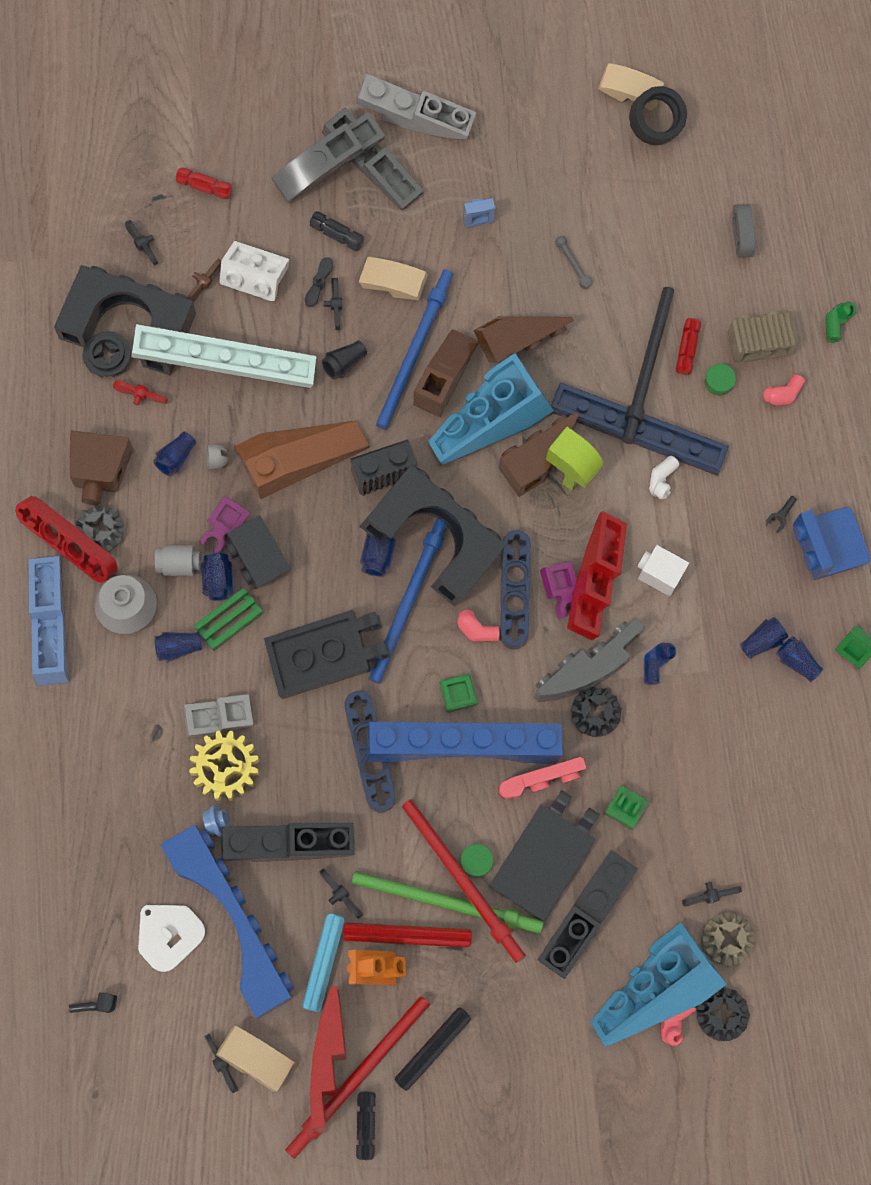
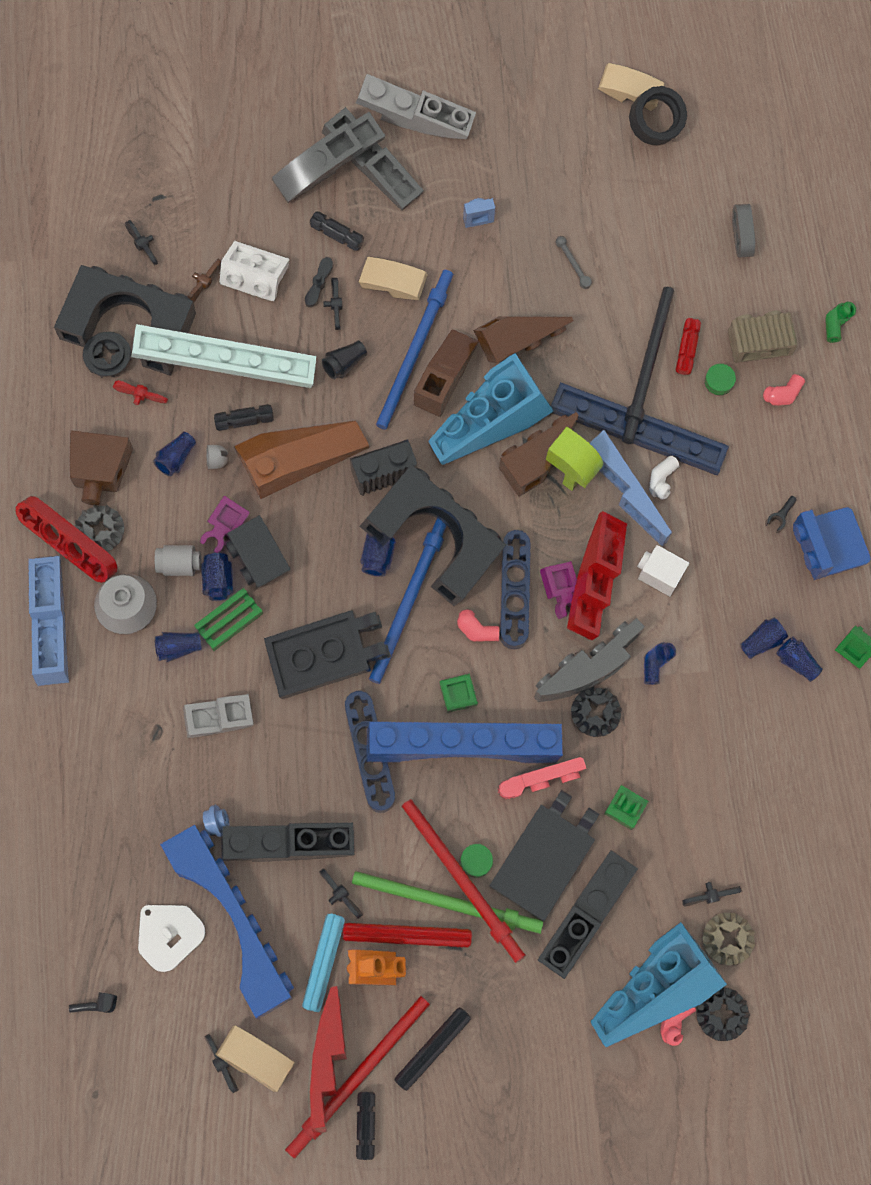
(203, 183): red axle -> none
(221, 779): light yellow gear -> none
(243, 417): none -> black axle
(634, 498): none -> medium blue slope

